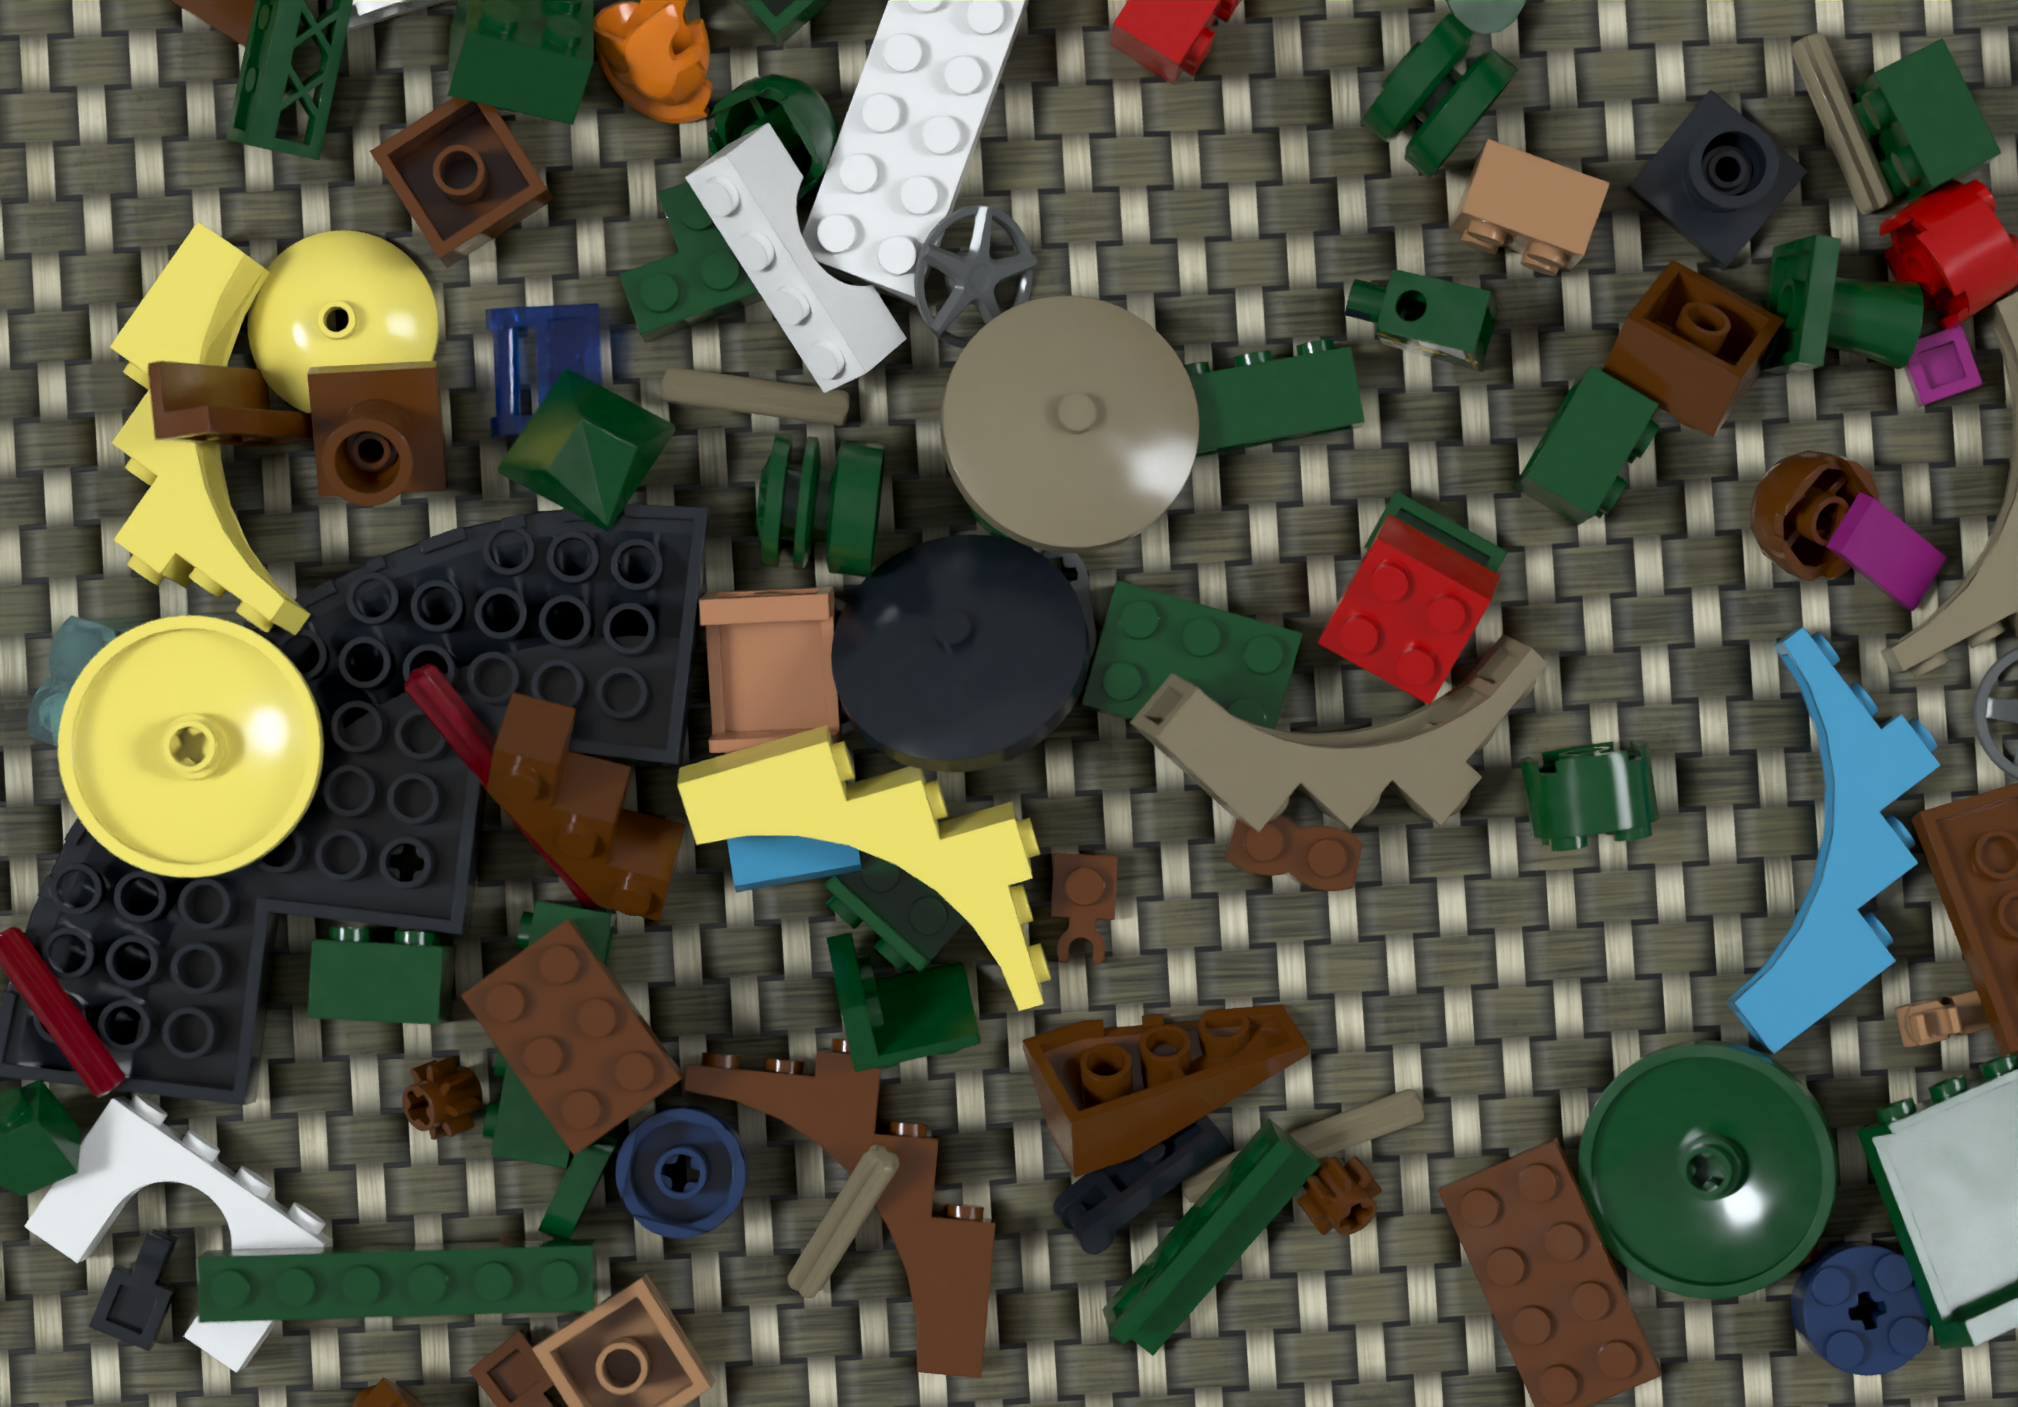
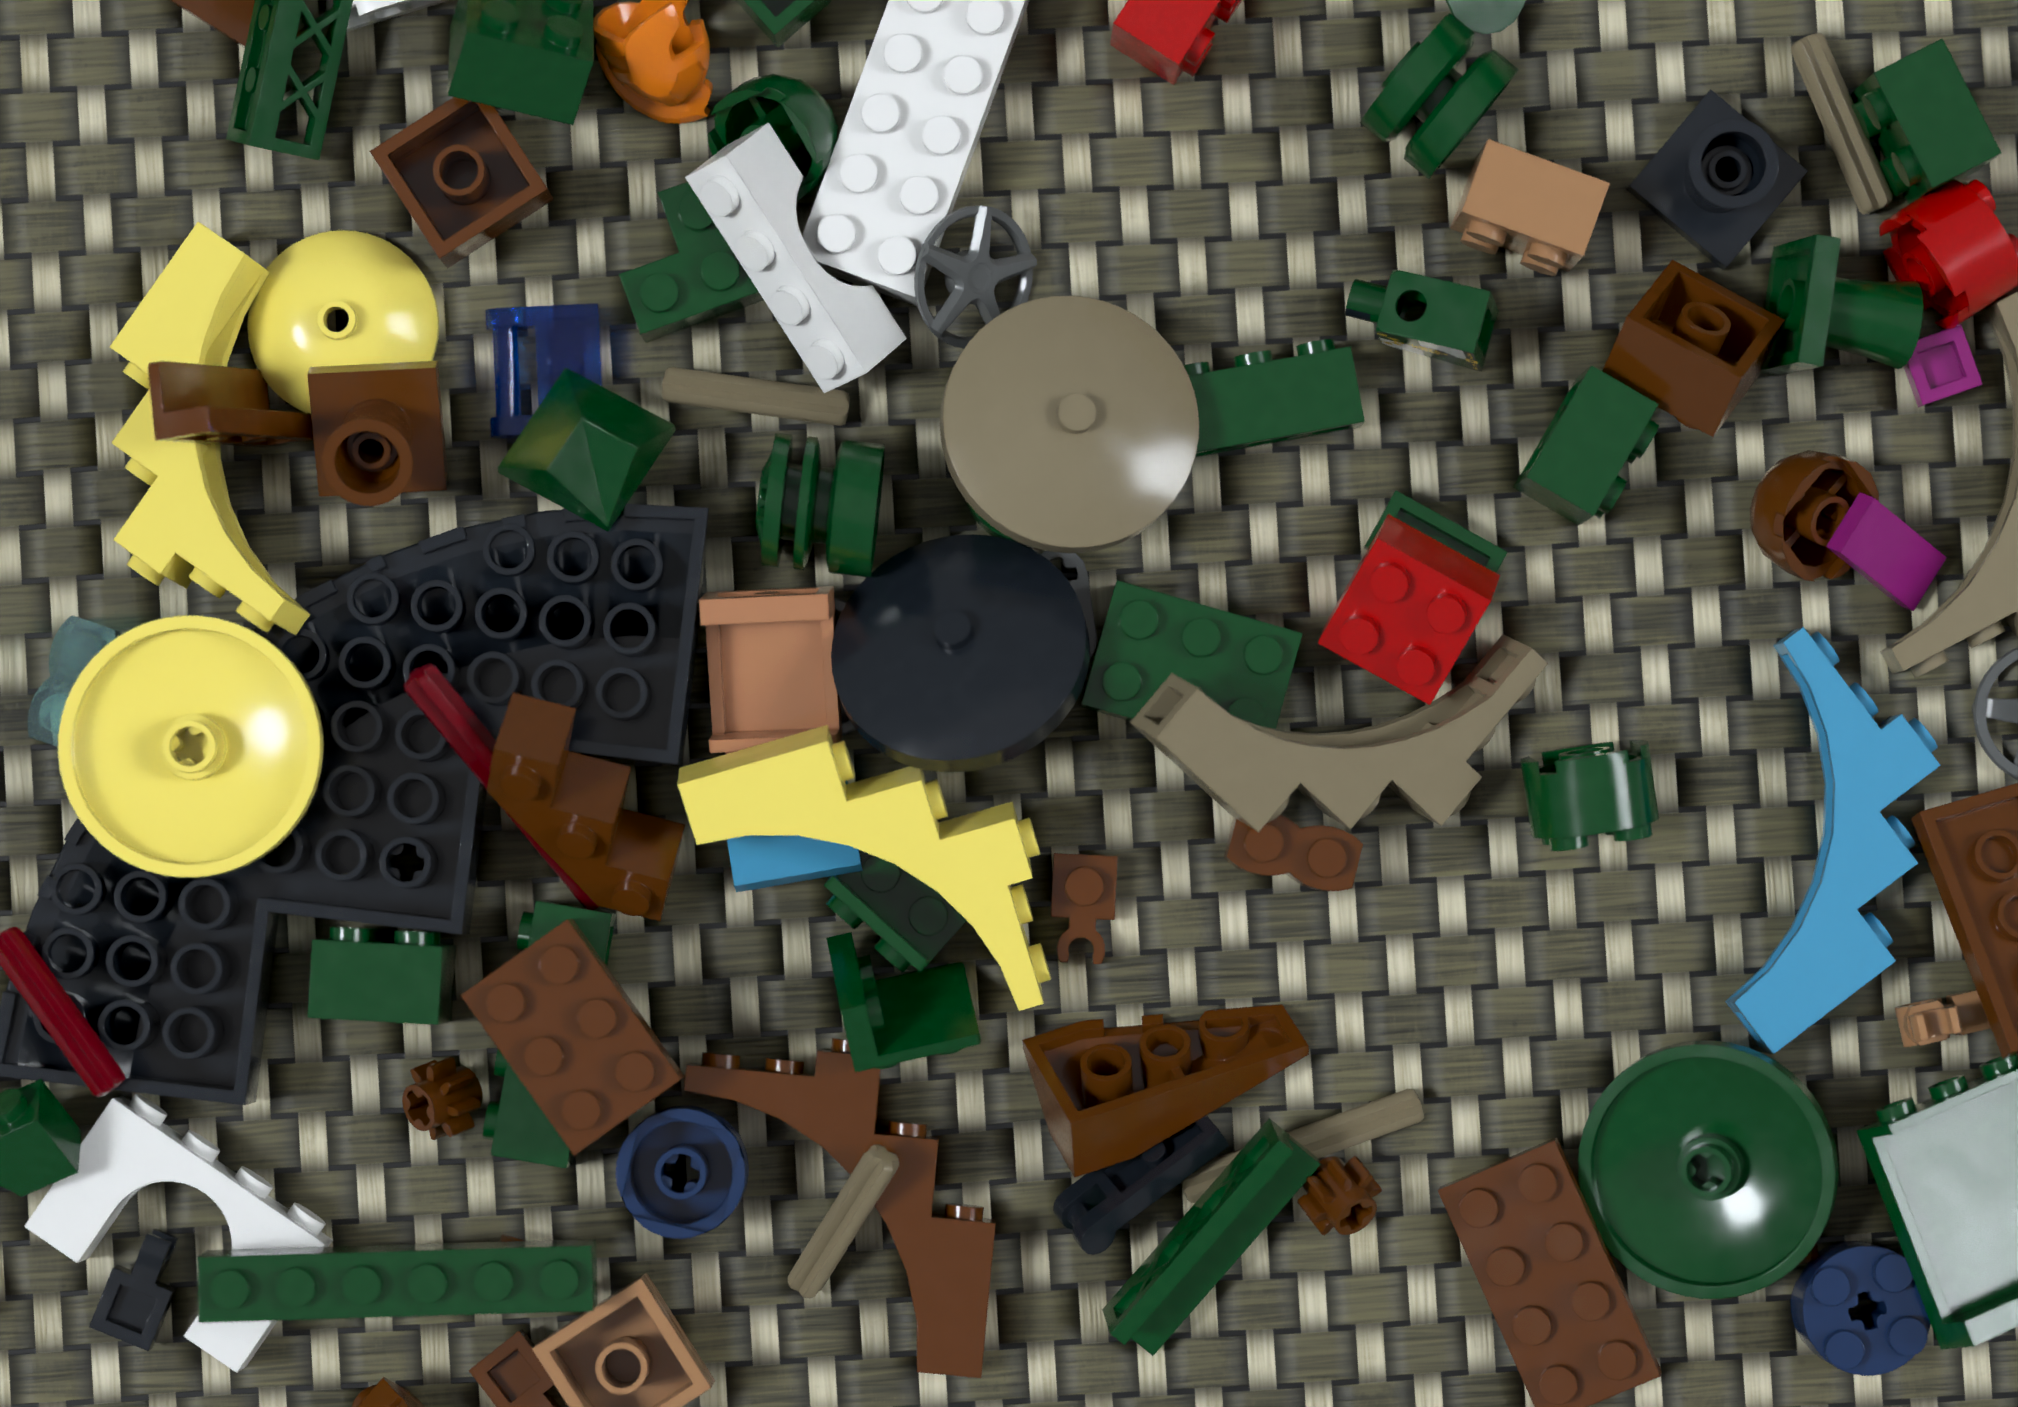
(578, 1187): dark green beam -> none

